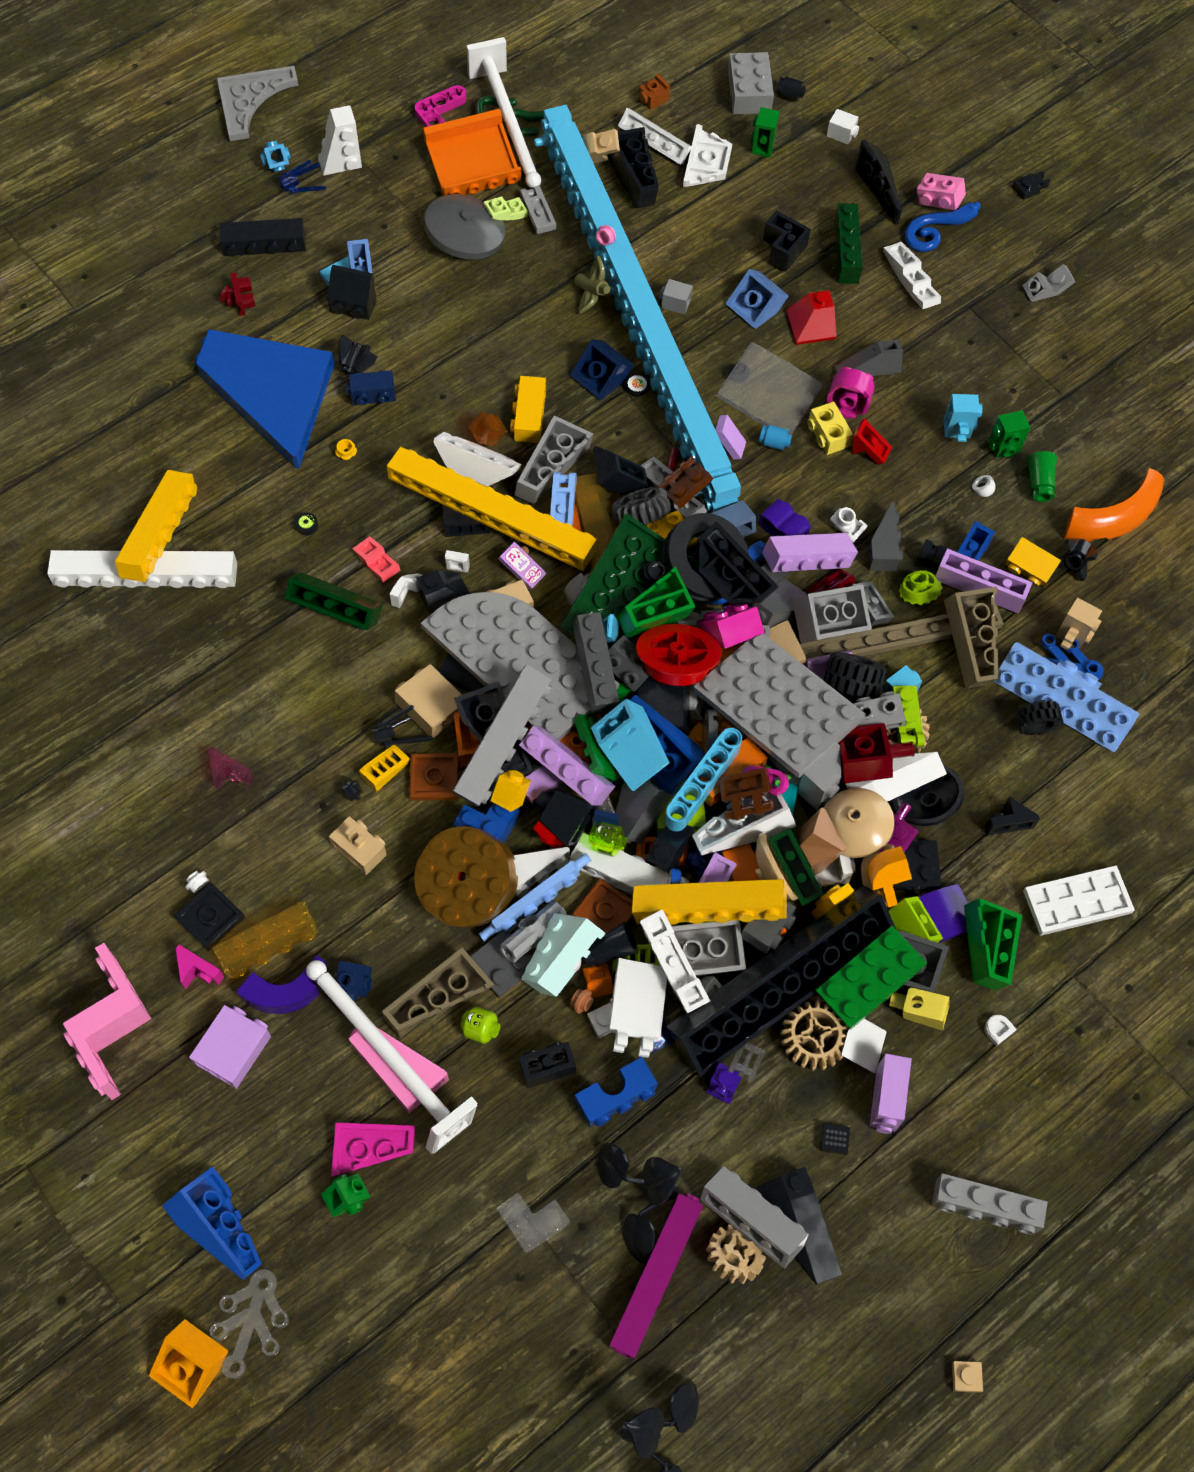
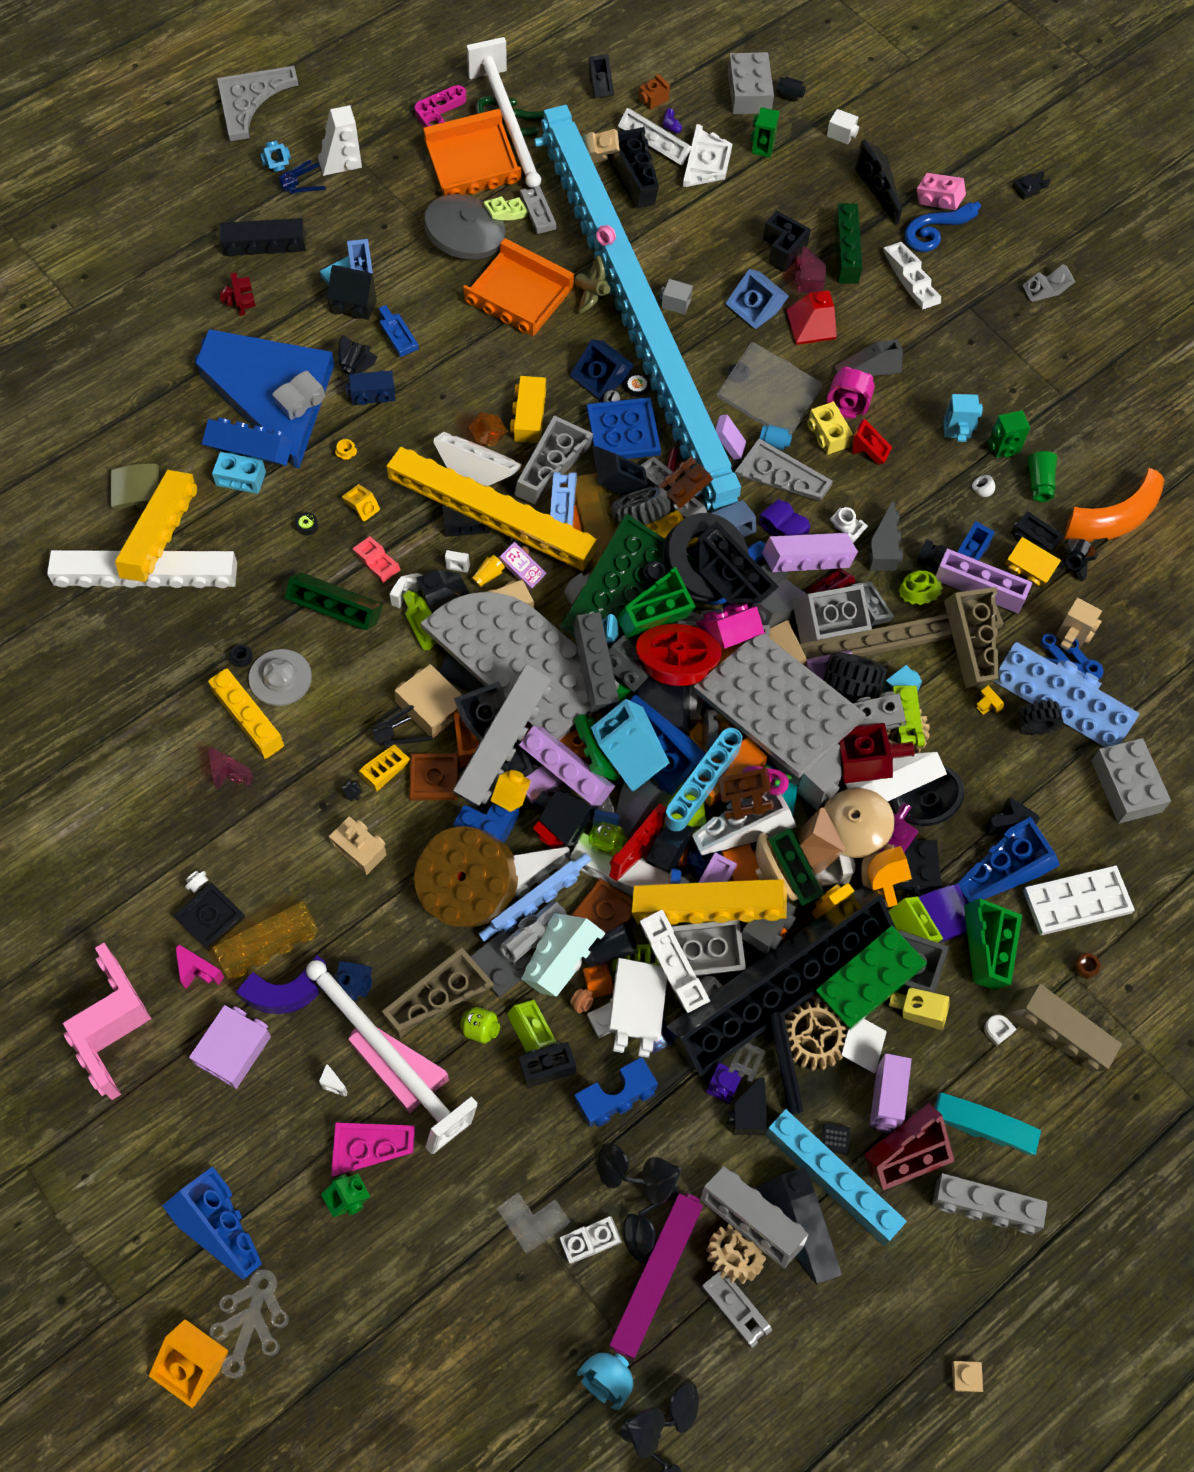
(133, 485): none -> olive slope
(238, 474): none -> medium azure brick
(239, 650): none -> black plate
(246, 441): none -> blue brick
(246, 713): none -> yellow brick
(280, 677): none -> light grey hat
(299, 395): none -> light grey brick
(332, 1083): none -> white slope
(361, 501): none -> yellow bracket
(397, 332): none -> blue hinge
(417, 613): none -> lime hinge
(488, 570): none -> yellow cone
(520, 288): none -> orange panel
(530, 1026): none -> lime slope
(590, 1240): none -> white slope
(601, 76): none -> black slope
(607, 1378): none -> medium azure cylinder
(610, 393): none -> light grey hinge
(625, 427): none -> blue plate
(638, 844): none -> red wing
(670, 122): none -> dark purple arm
(736, 1308): none -> light grey plate
(749, 1111): none -> black slope
(776, 469): none -> light grey wing
(786, 1063): none -> black axle
(811, 272): none -> clear pink slope
(835, 1177): none -> medium azure brick
(911, 1149): none -> dark red wedge
(988, 1123): none -> teal slope
(989, 701): none -> yellow tile
(1015, 860): none -> blue wedge
(1037, 532): none -> black bracket
(1063, 1027): none -> dark tan wedge
(1087, 965): none -> reddish brown tile
(1130, 780): none -> light grey brick

